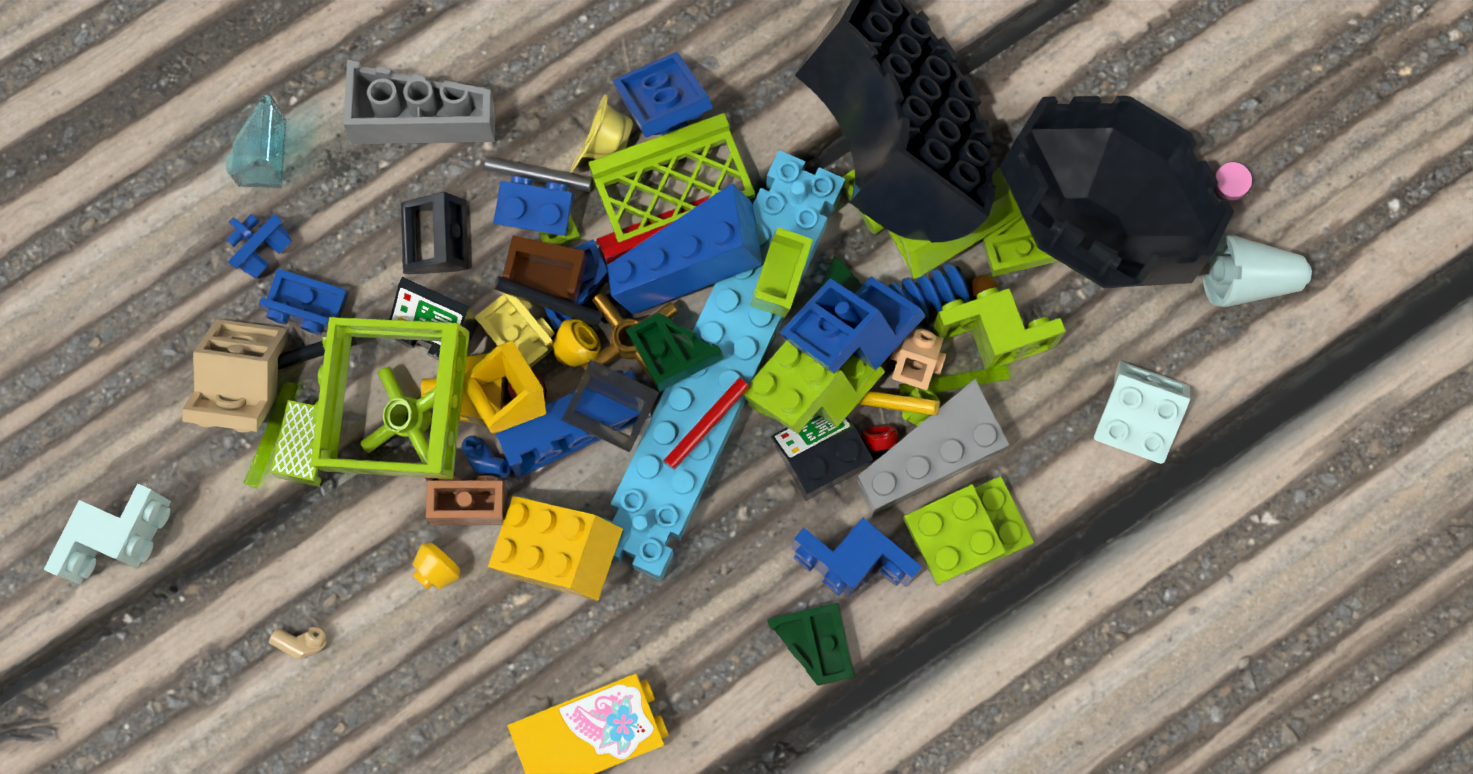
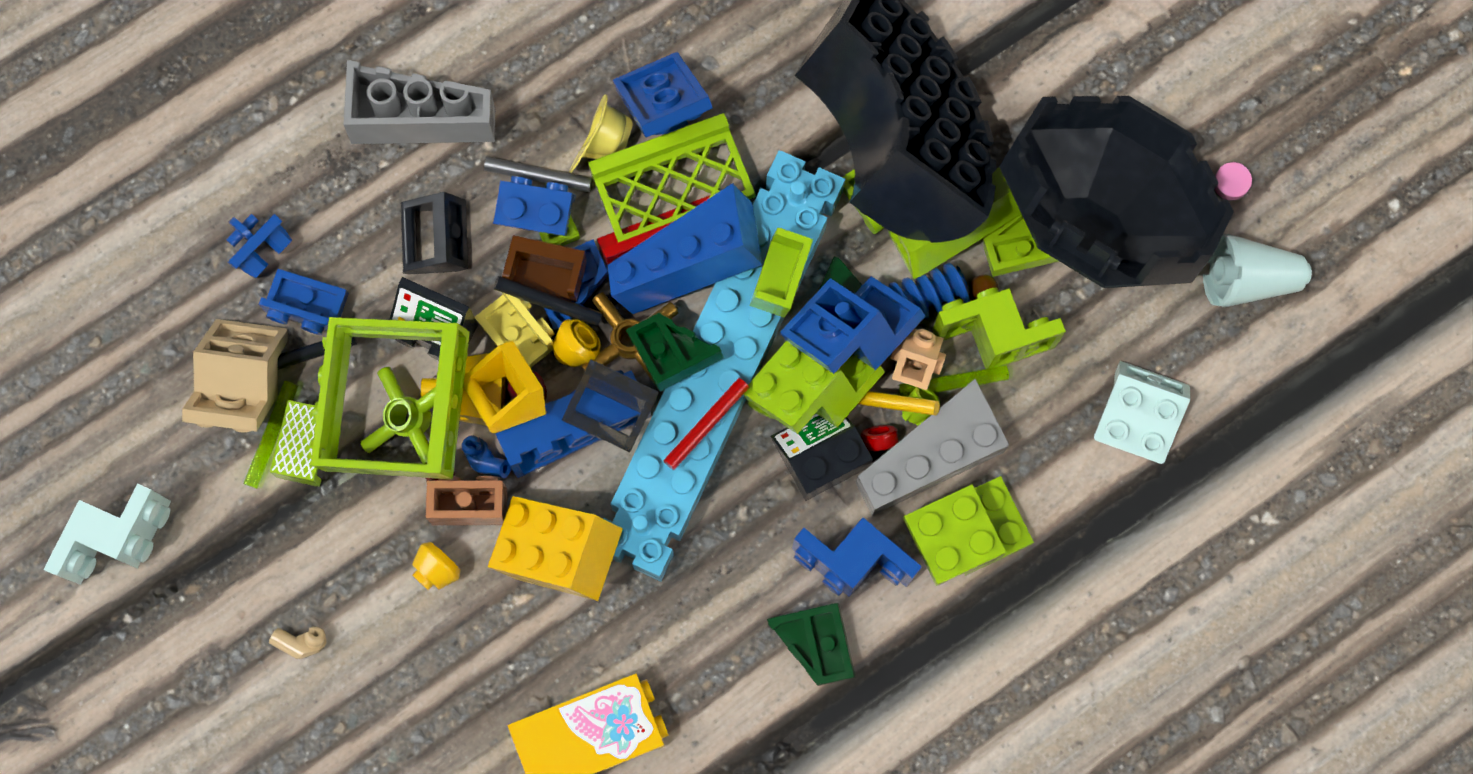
(259, 148): clear light blue slope -> none

